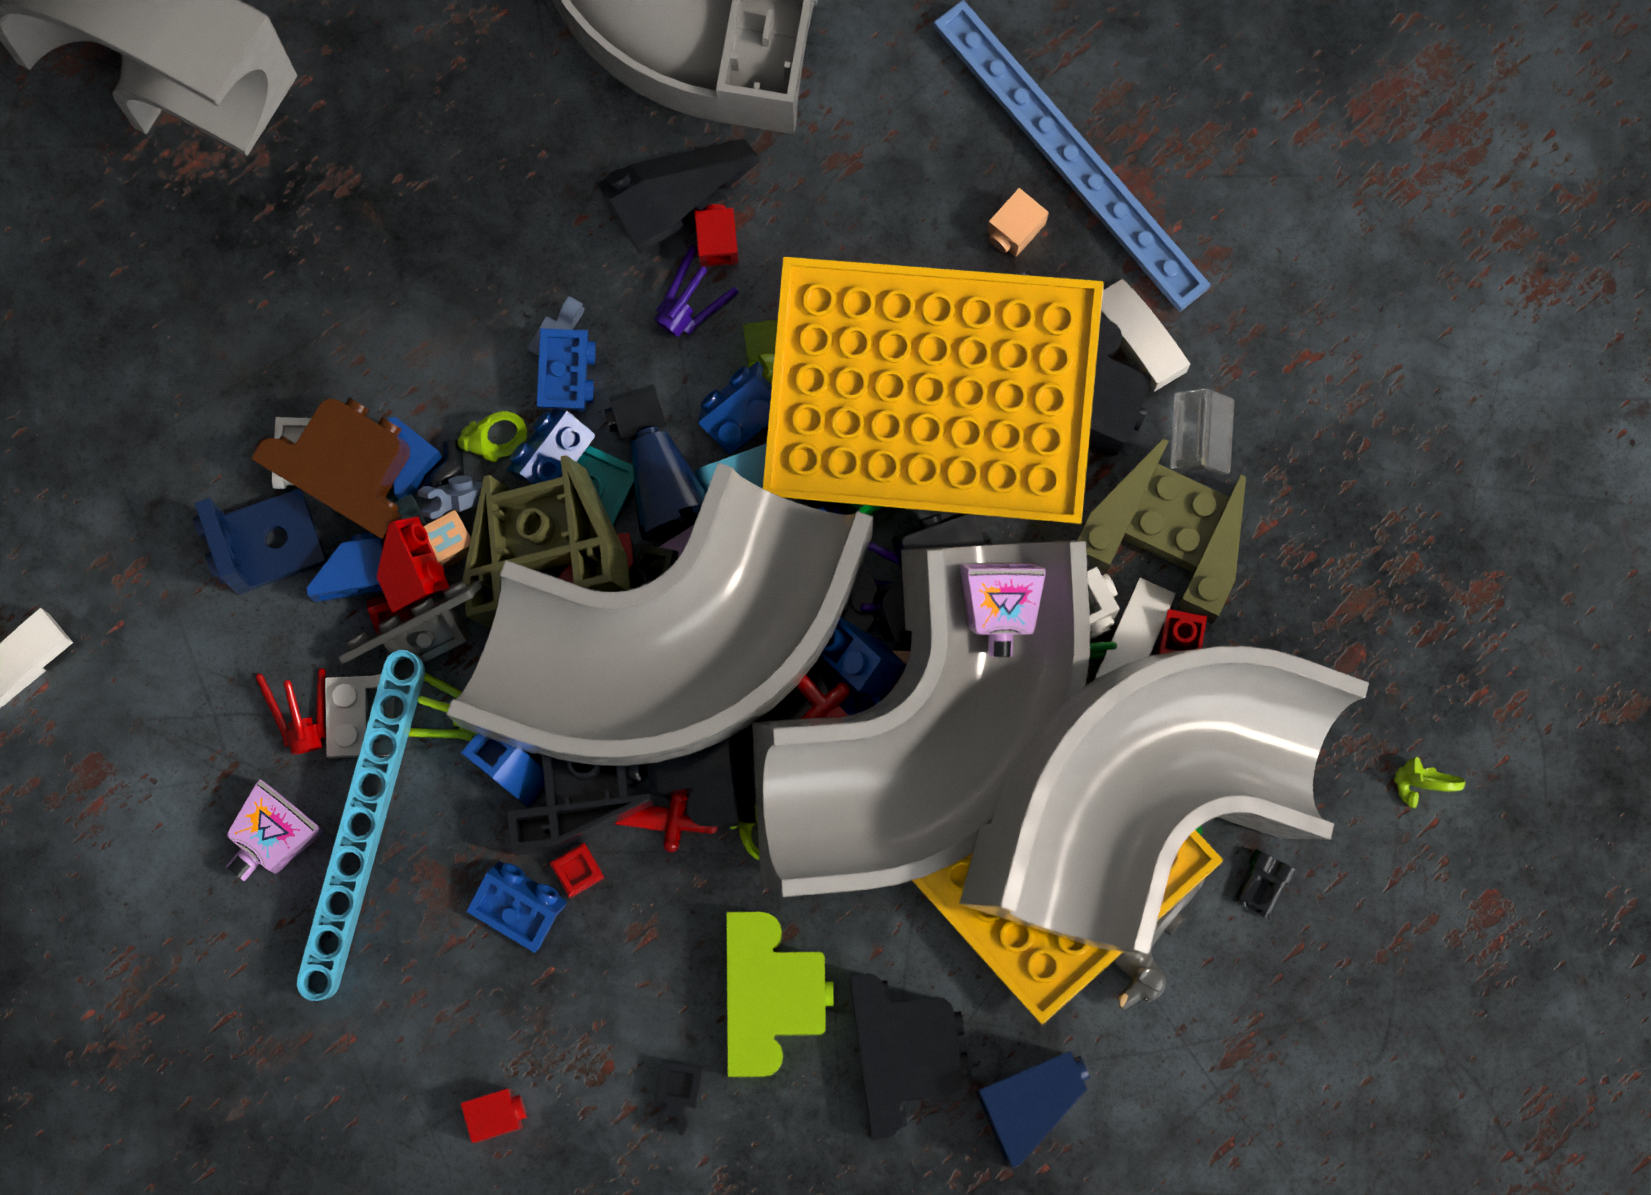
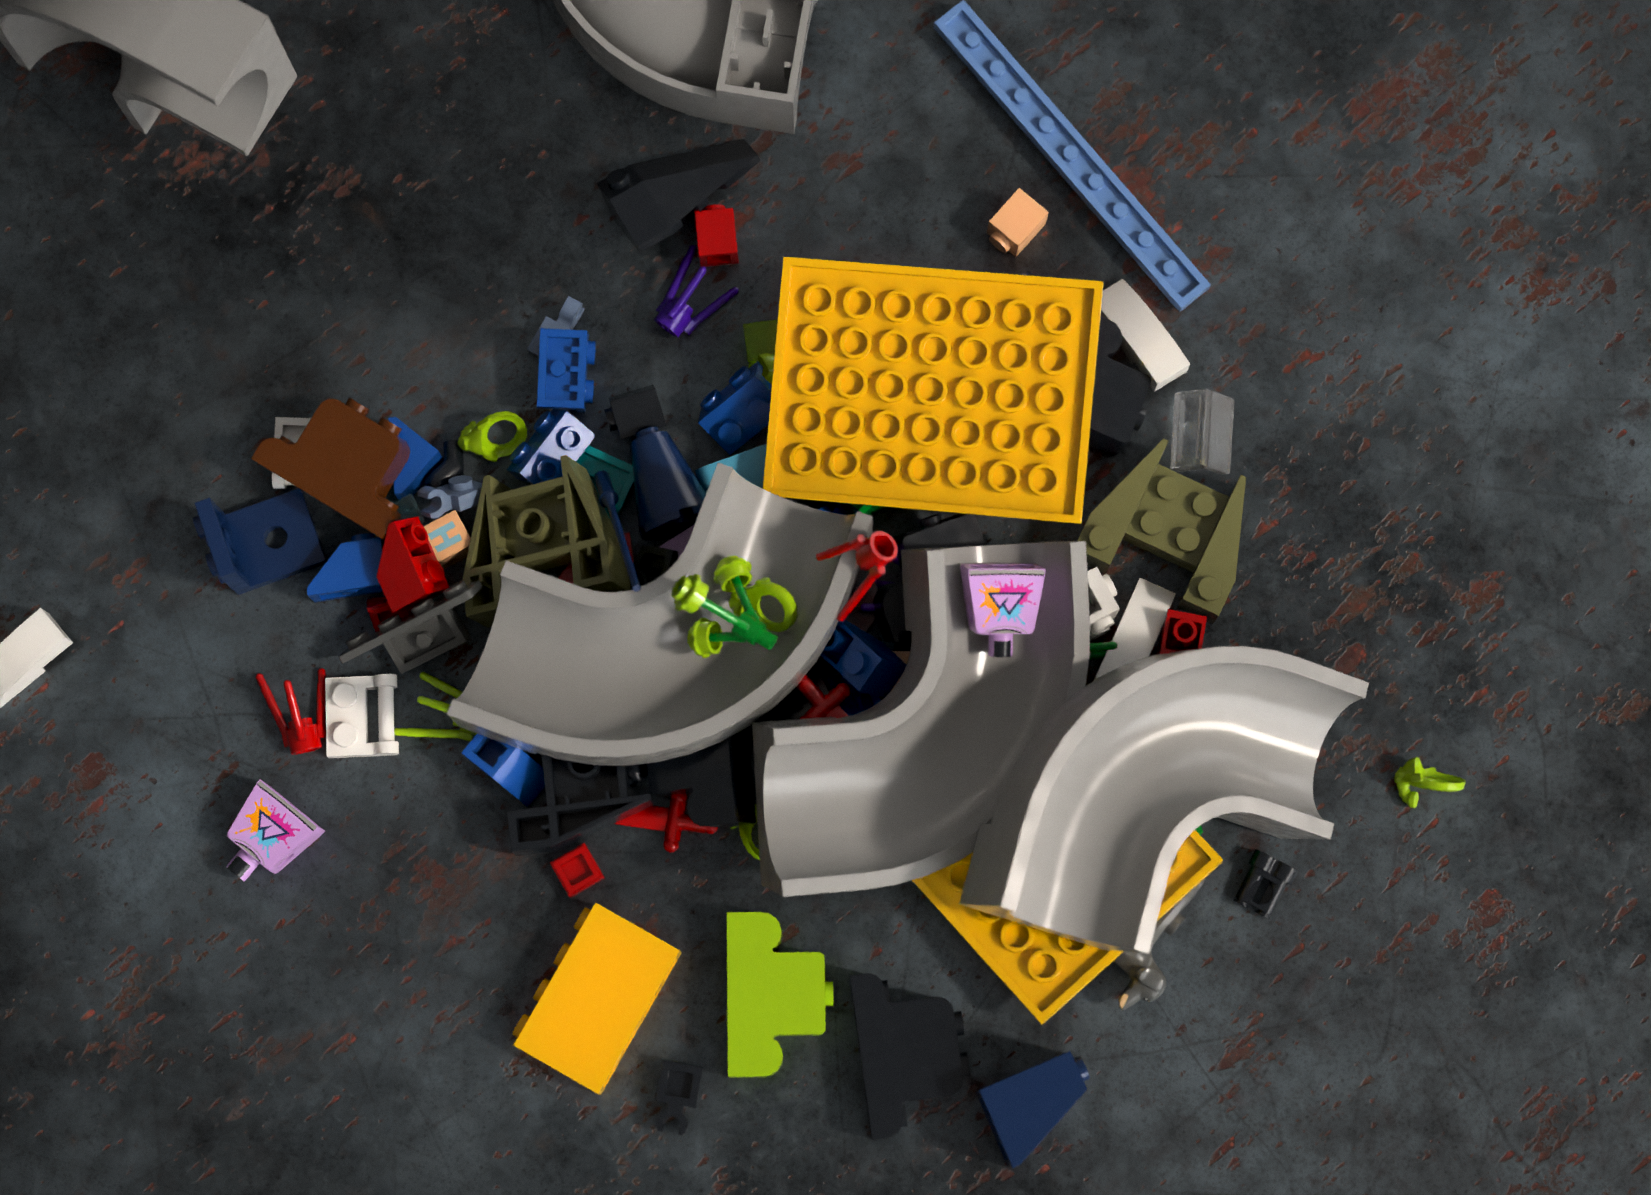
(347, 840): medium azure beam -> none
(493, 1115): red brick -> none
(516, 905): blue bracket -> none
(596, 997): none -> yellow panel
(609, 498): none -> dark blue piece
(707, 636): none -> plant
(755, 593): none -> lime piece
(871, 556): none -> red plant

